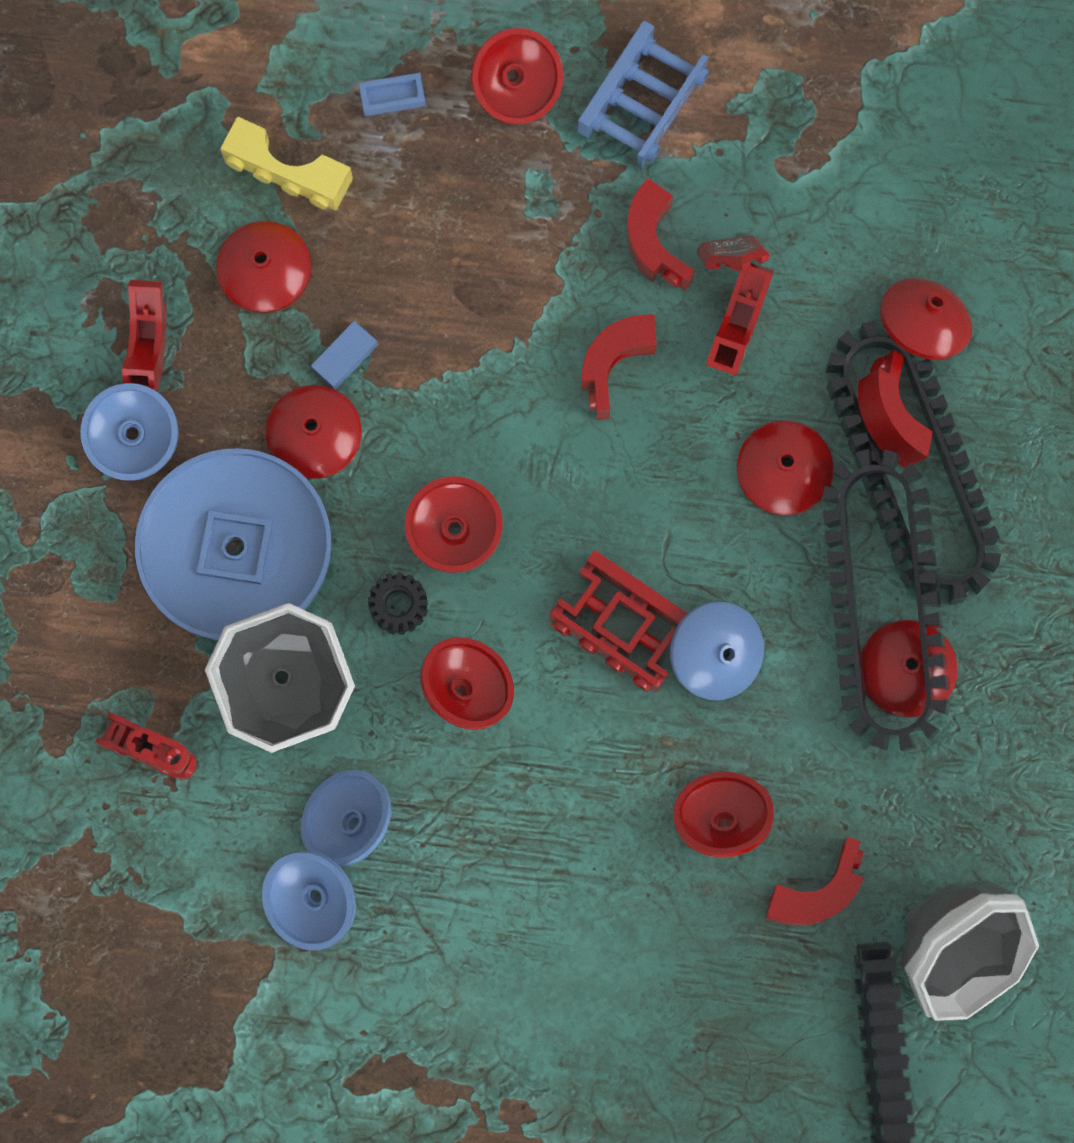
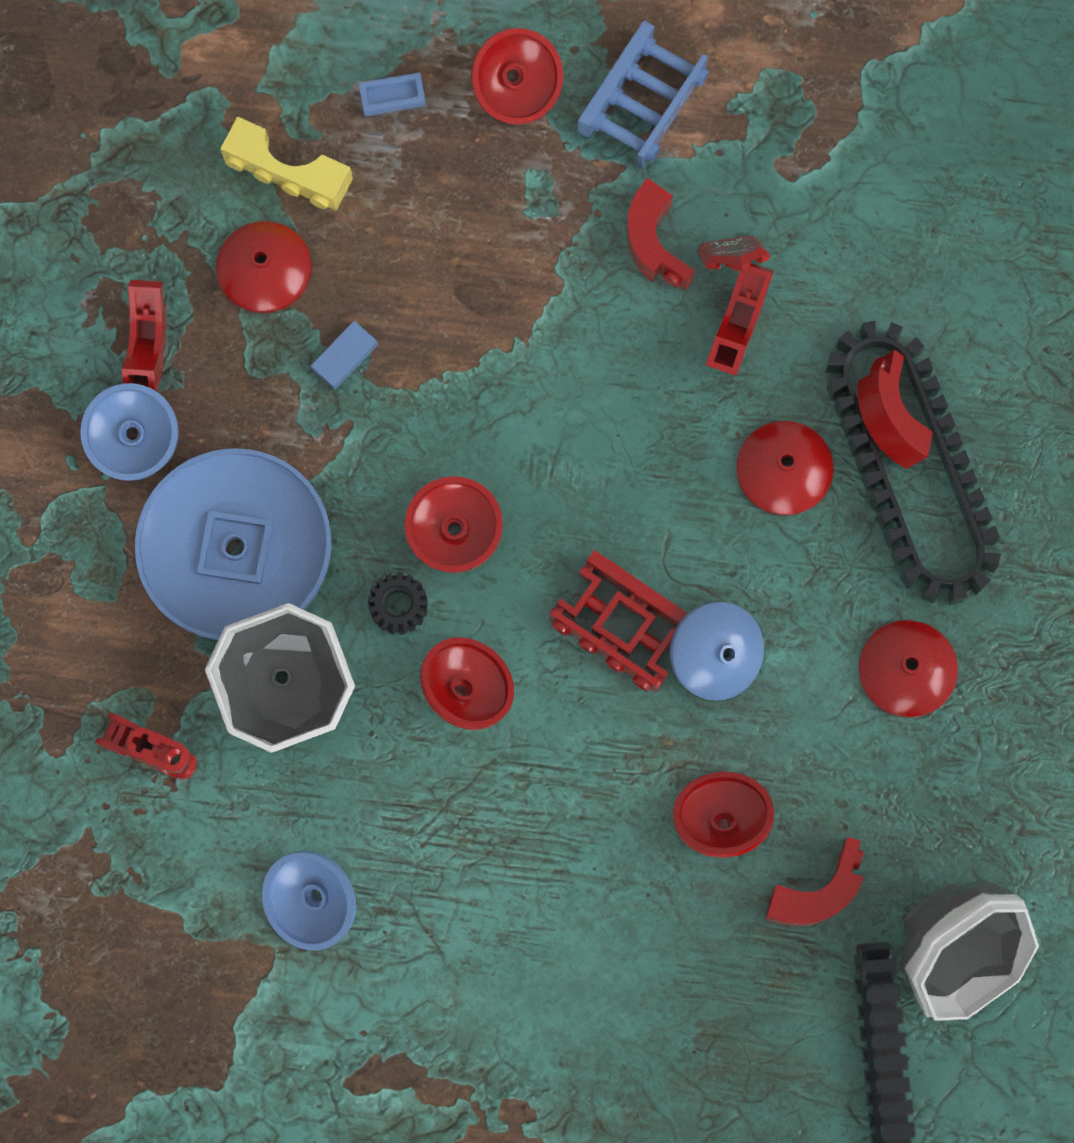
(322, 450): red dish -> none
(337, 808): medium blue dish -> none
(618, 341): red arch -> none
(840, 600): black piece -> none
(926, 318): red dish -> none

